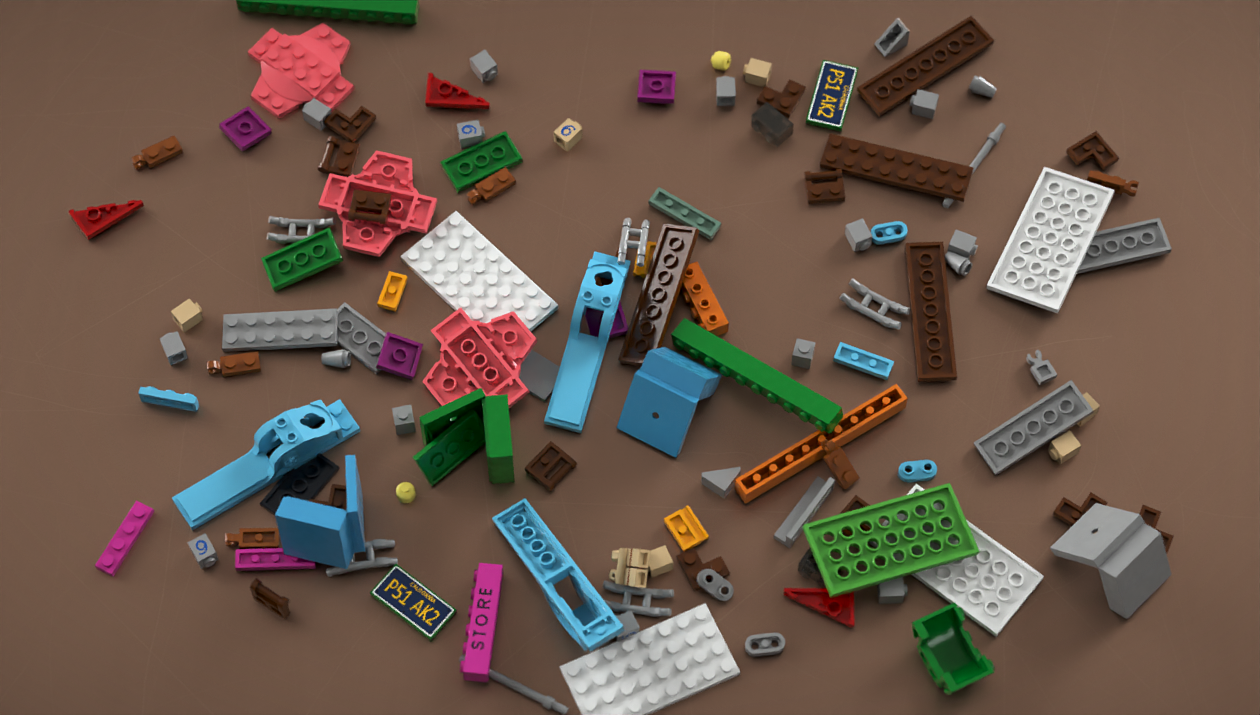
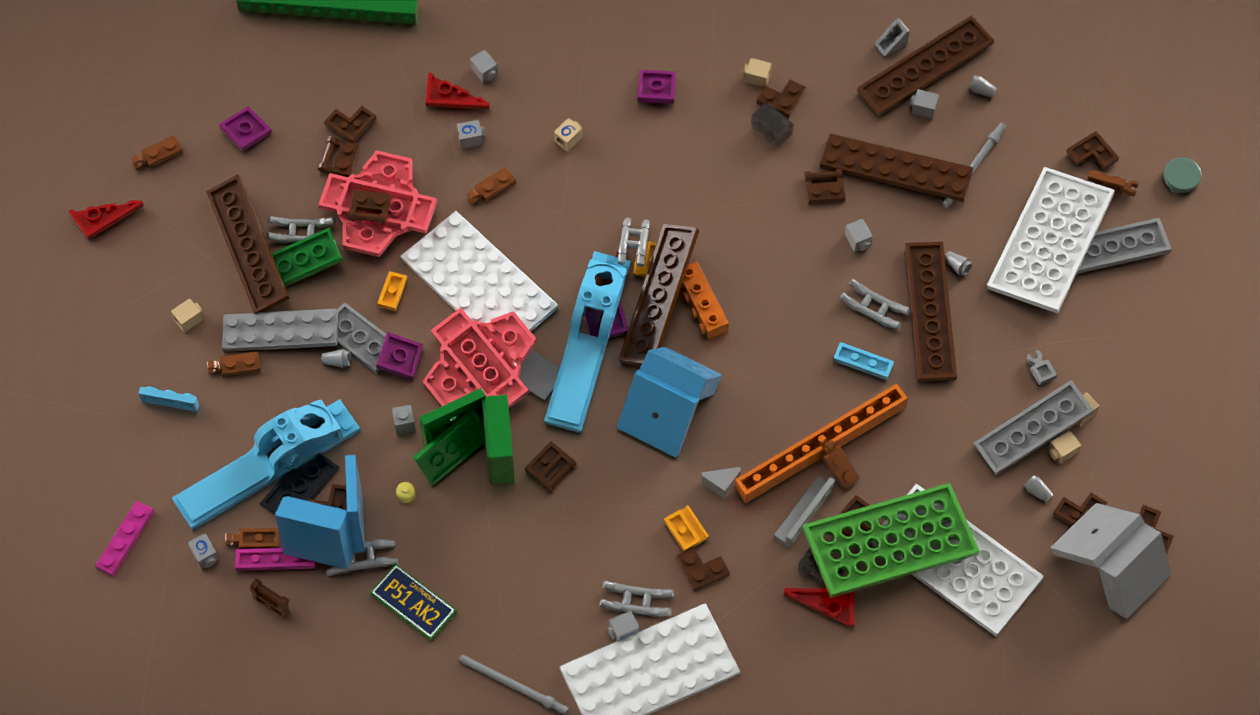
(173, 347): light grey brick -> none
(247, 245): none -> reddish brown plate
(300, 69): coral plate -> none
(316, 113): light grey brick -> none
(481, 161): green tile -> none
(483, 622): dark pink brick -> none
(550, 563): medium azure piece -> none
(626, 561): tan hips -> none
(659, 562): tan brick -> none
(684, 213): sand green plate -> none
(715, 585): light grey plate -> none
(721, 60): light yellow piece -> none
(725, 91): light grey brick -> none
(757, 376): green brick -> none
(764, 643): light grey plate -> none
(803, 353): light grey brick -> none
(832, 95): tile -> none
(887, 232): medium azure plate -> none
(892, 591): light grey brick -> none
(917, 472): medium azure plate -> none
(949, 649): green cylinder -> none
(963, 244): light grey brick -> none
(1038, 488): none -> light grey cone
(1182, 175): none -> sand green tile

